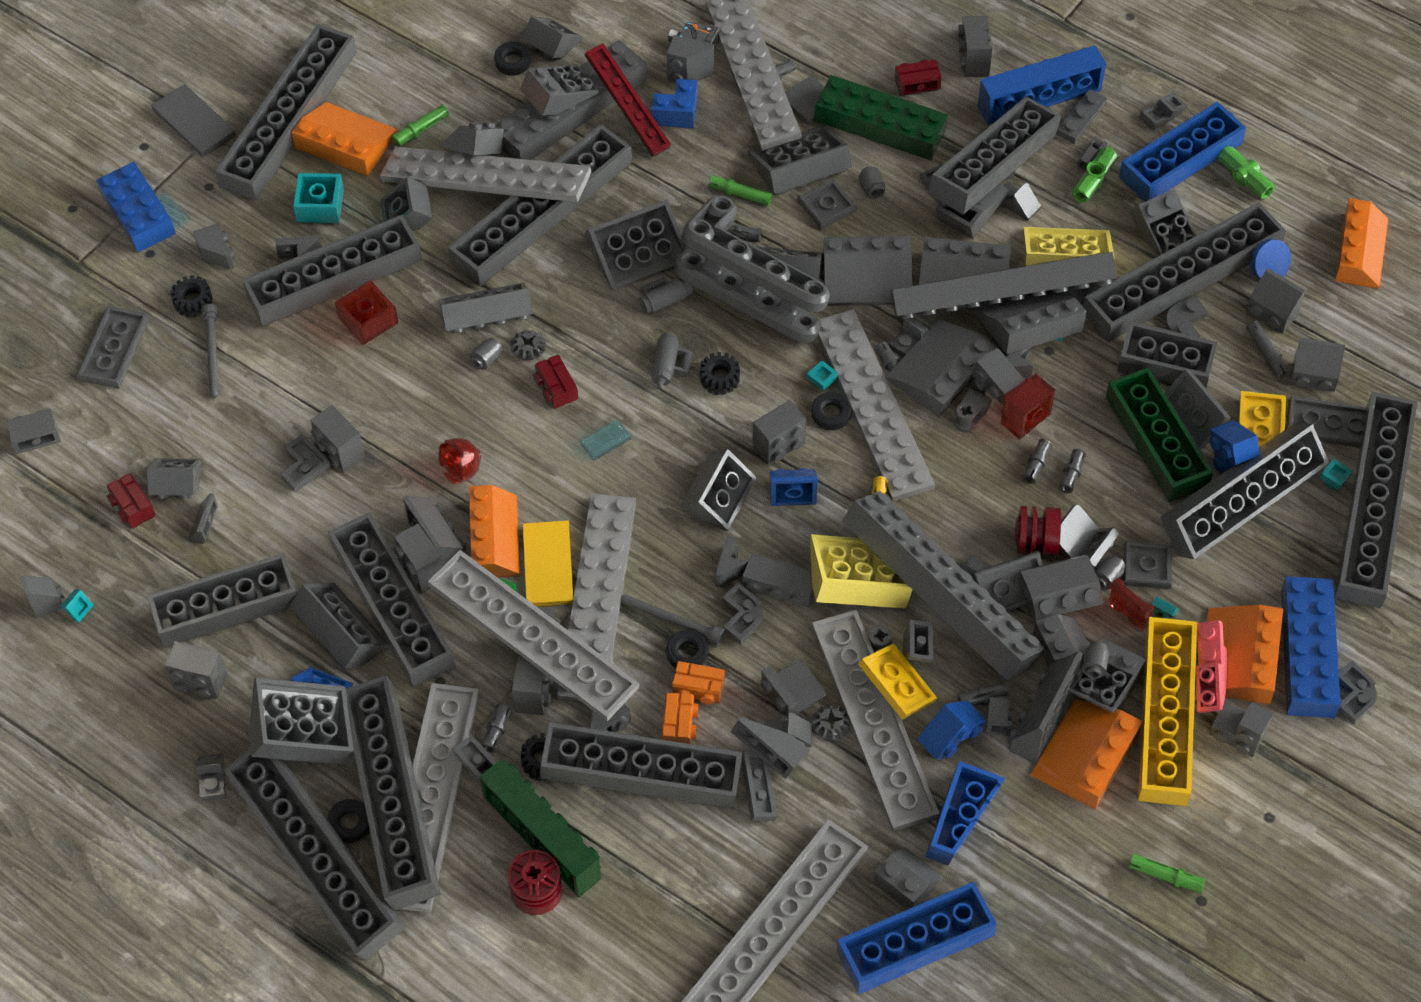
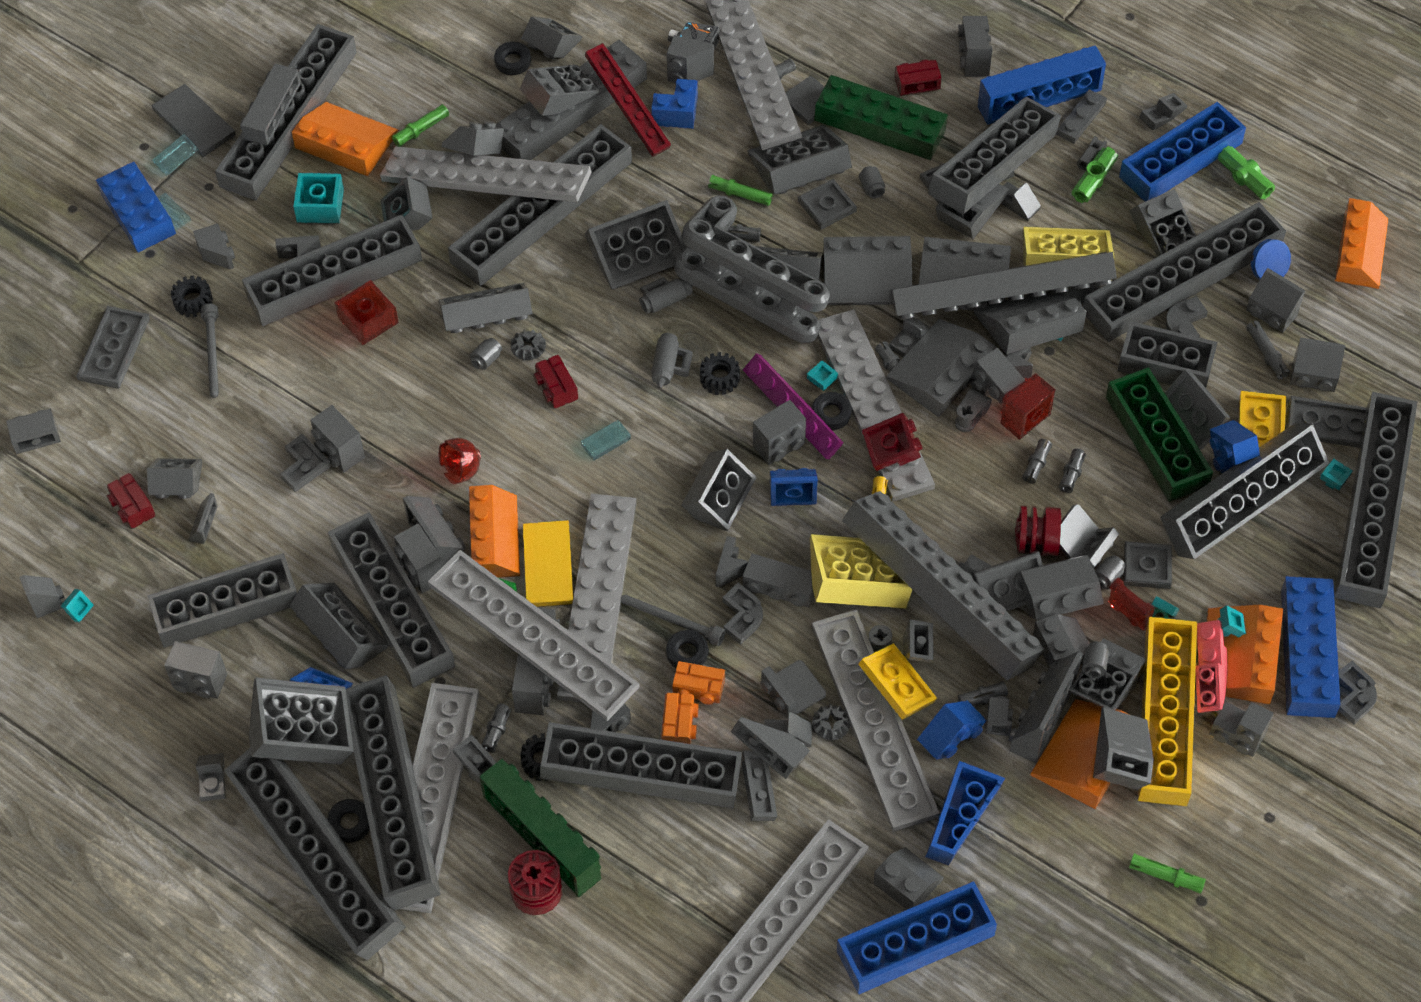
(175, 154): none -> clear light blue tile
(270, 104): none -> dark grey brick
(779, 392): none -> magenta plate
(892, 442): none -> dark red plate
(1123, 750): none -> dark grey slope
(1232, 622): none -> teal tile

